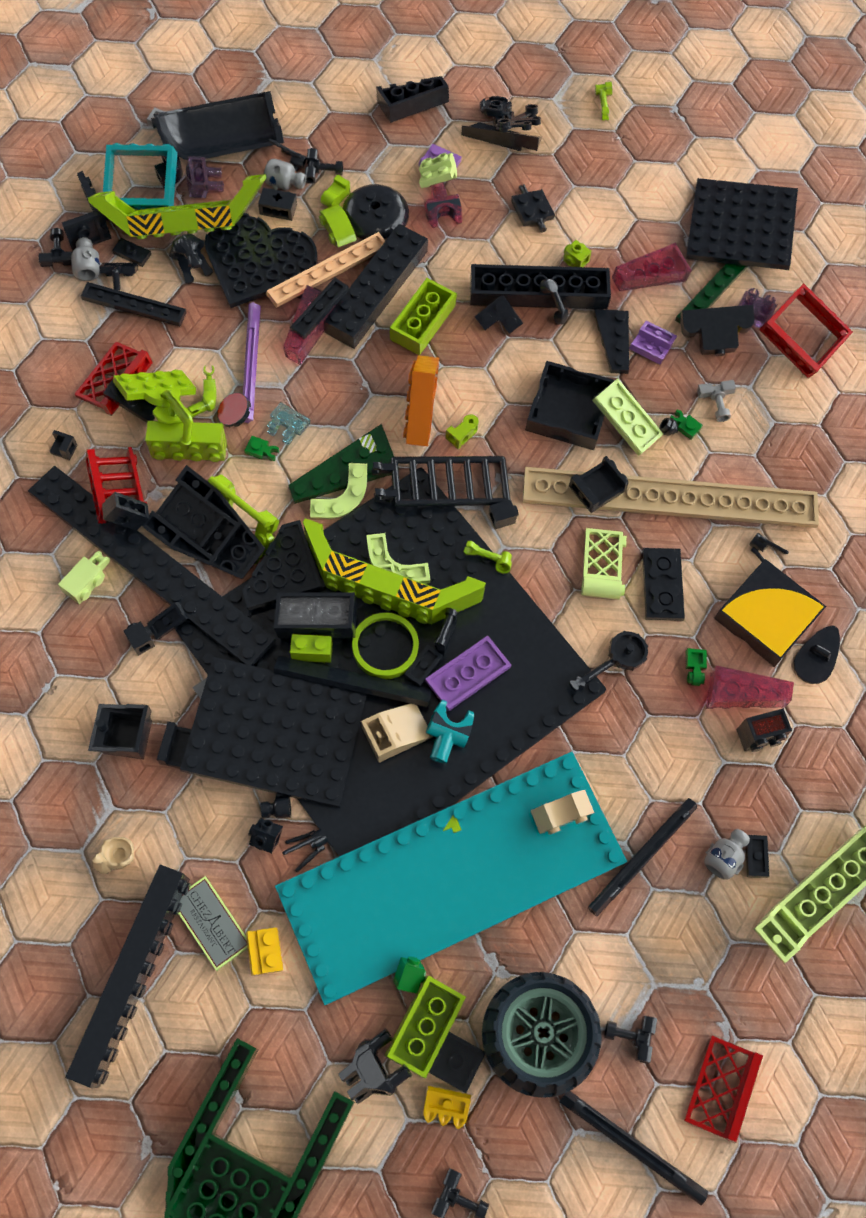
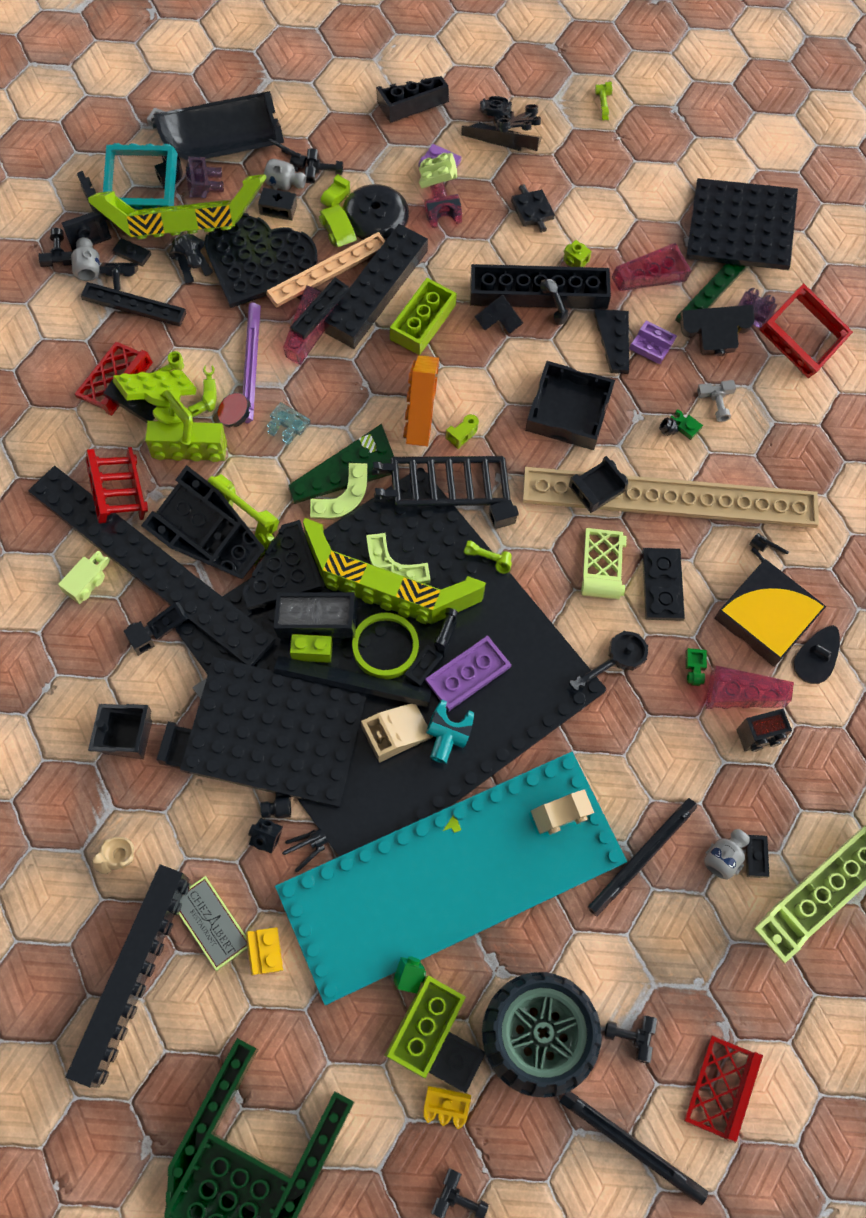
(64, 445): black panel -> none
(125, 511): black brick -> none
(175, 362): none -> lime brick
(259, 447): green plate -> none
(370, 1070): black connector -> none
(627, 417): yellowish green tile -> none

